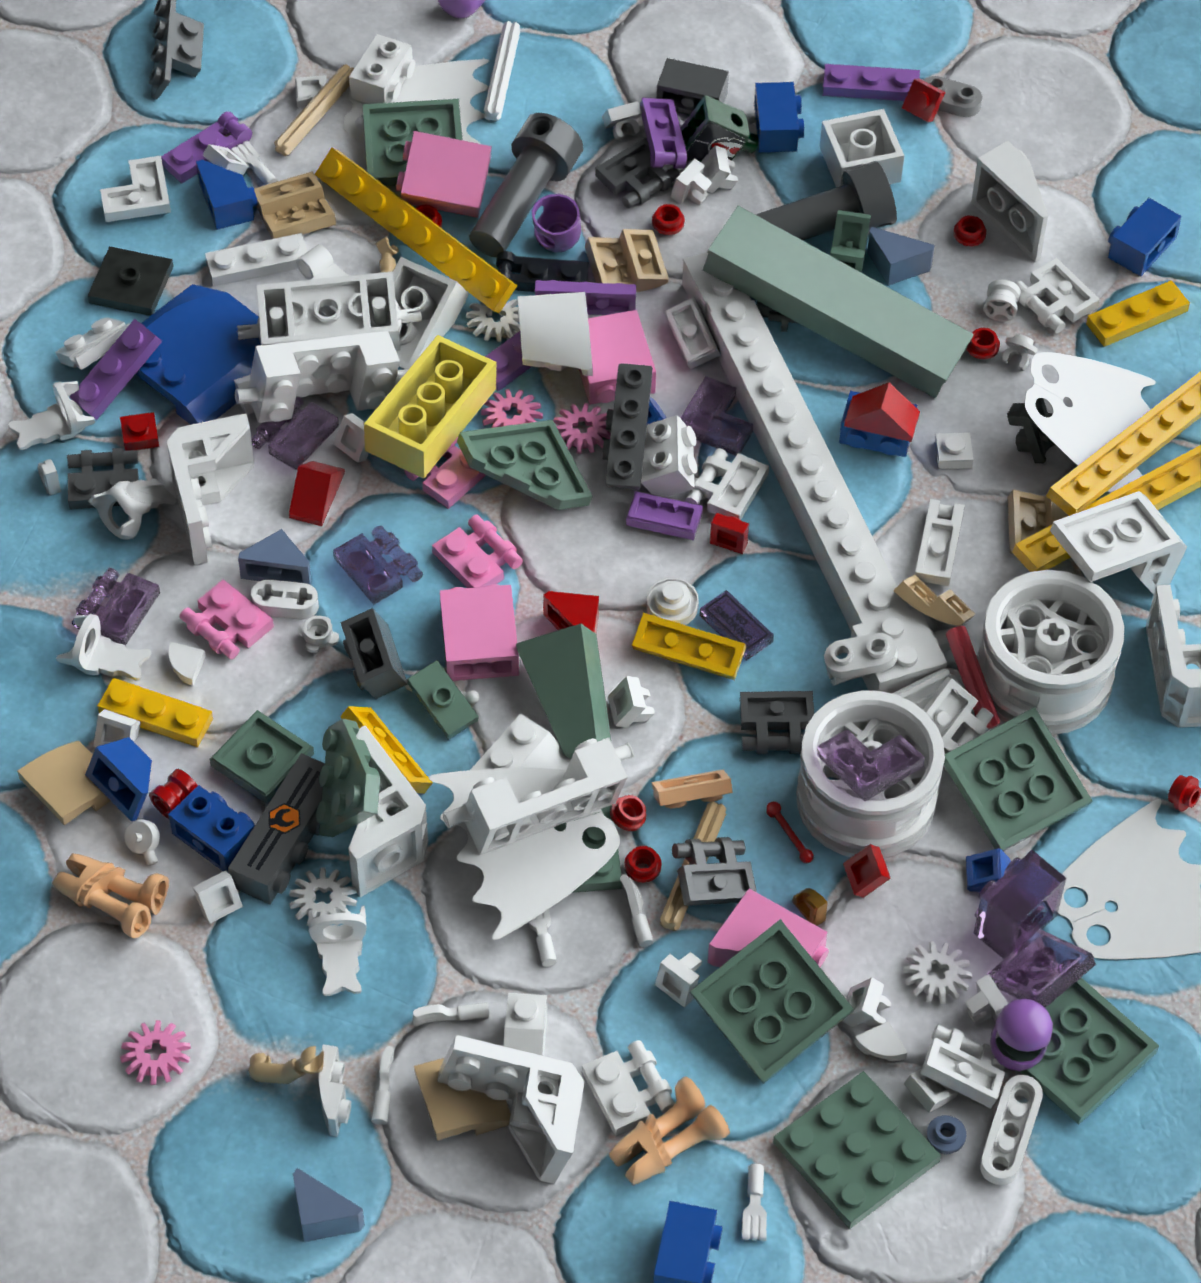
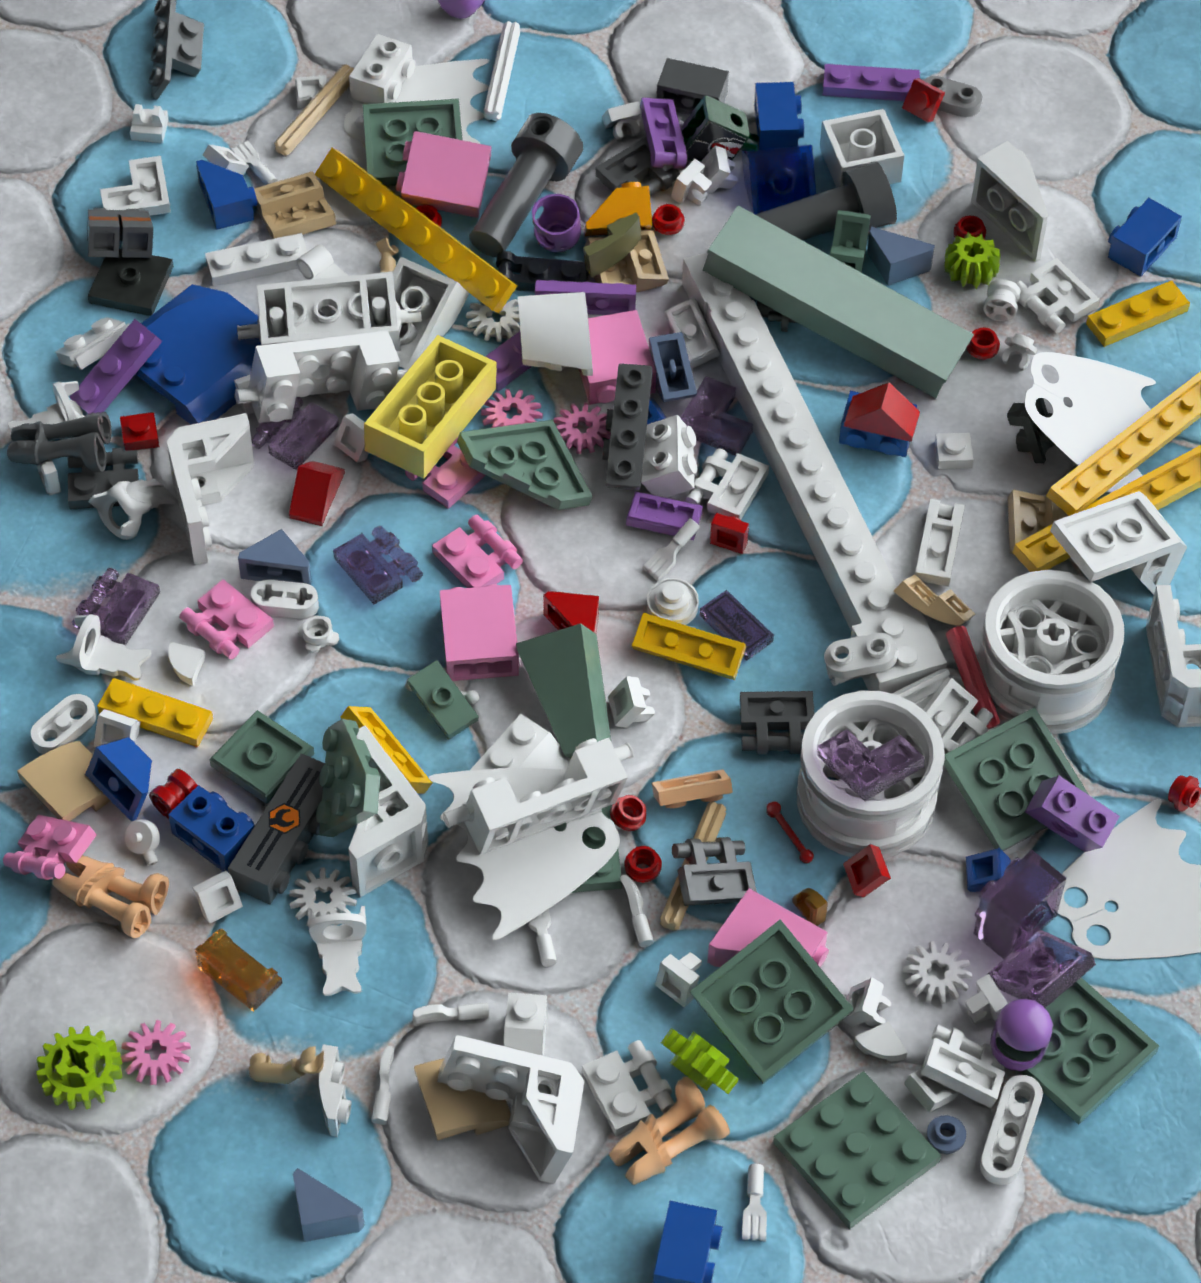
(34, 445): none -> dark grey piece
(48, 846): none -> bright pink plate
(60, 724): none -> white plate
(70, 1081): none -> lime gear
(109, 227): none -> dark grey hips
(148, 124): none -> white tile
(183, 158): medium lavender plate -> none
(236, 970): none -> clear orange hinge
(373, 654): dark grey brick -> none
(621, 203): none -> light orange slope
(621, 240): none -> olive slope
(665, 557): none -> white piece
(672, 367): none -> sand blue slope
(699, 1061): none -> lime gear
(778, 175): none -> clear blue slope
(972, 260): none -> lime gear
(1072, 814): none -> medium lavender brick

